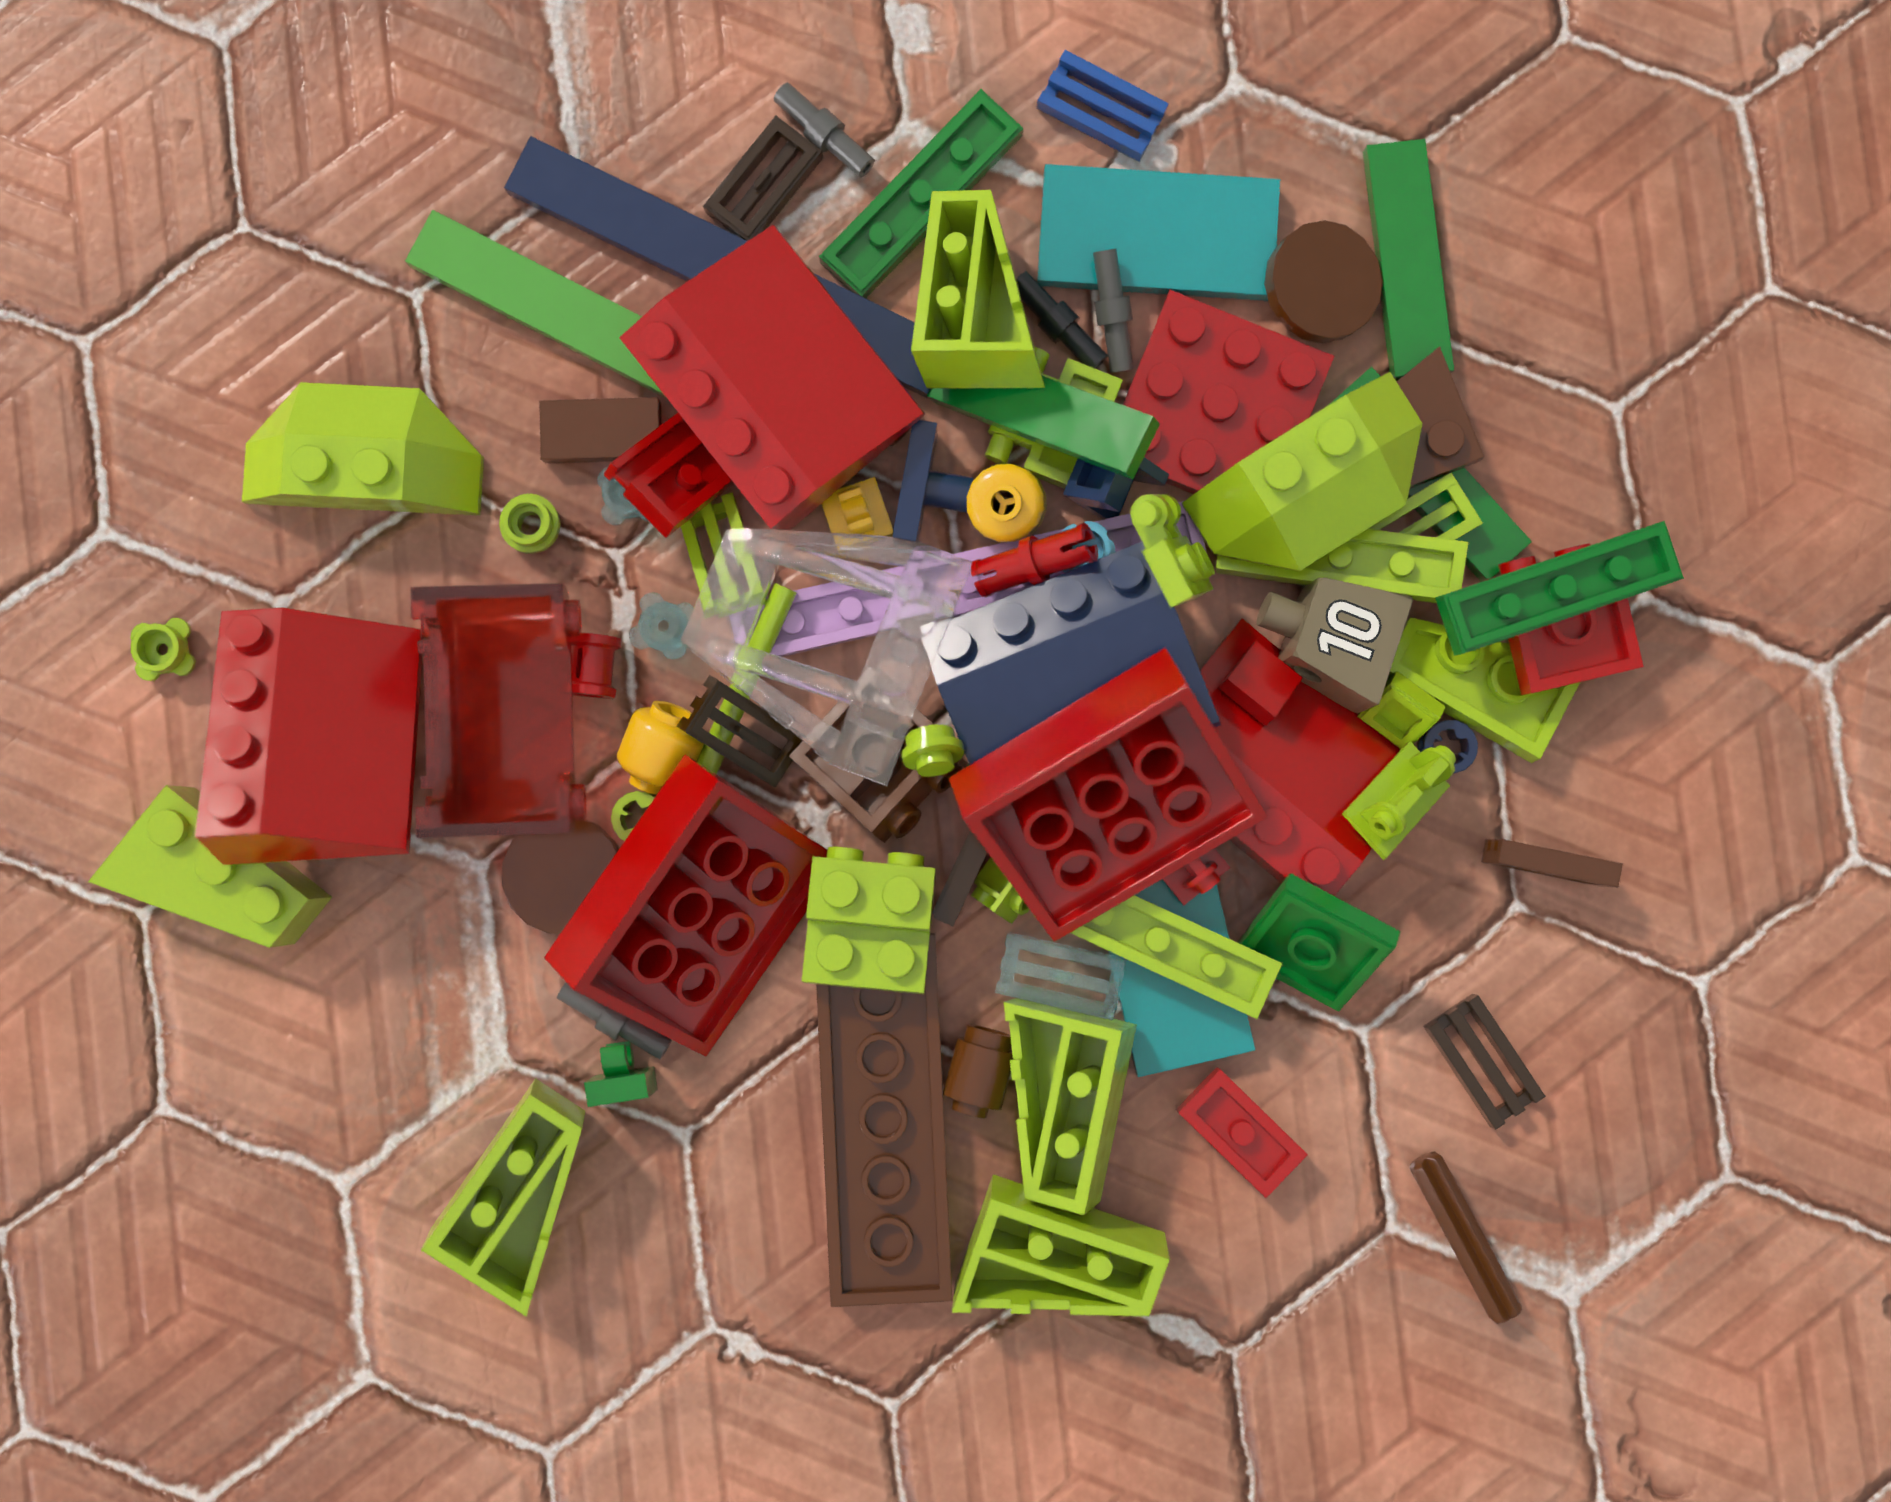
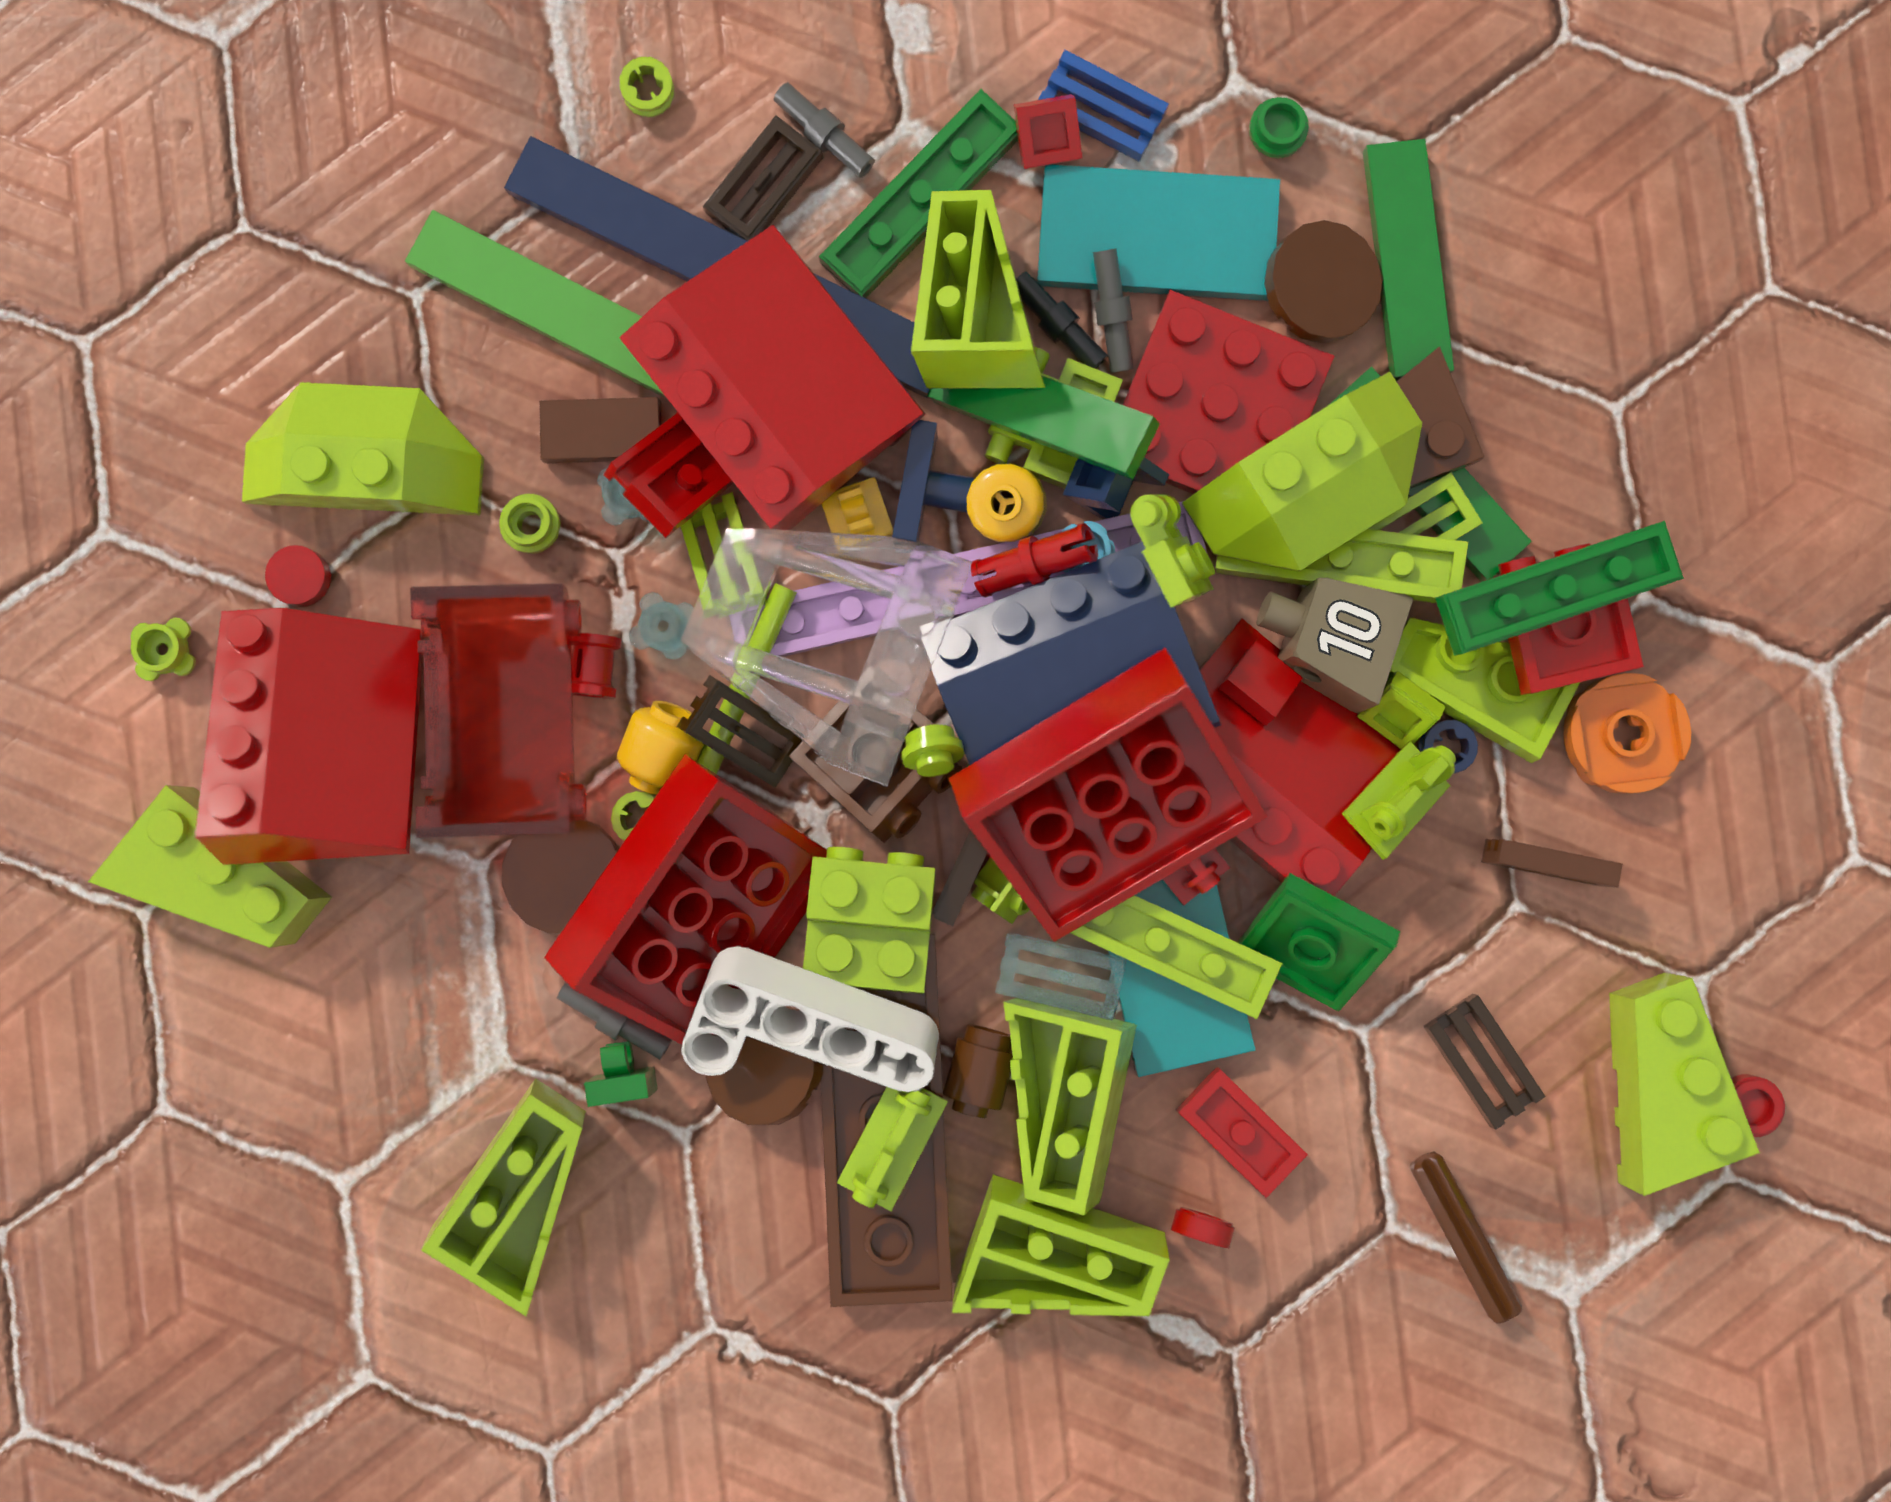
(298, 576): none -> red tile
(635, 70): none -> lime bush
(765, 1084): none -> reddish brown tile
(890, 1043): none -> white beam
(891, 1146): none -> lime hinge
(1048, 131): none -> red plate
(1203, 1227): none -> red tile
(1278, 127): none -> green plate
(1645, 704): none -> orange plate
(1673, 1087): none -> lime wedge
(1761, 1103): none -> red tile

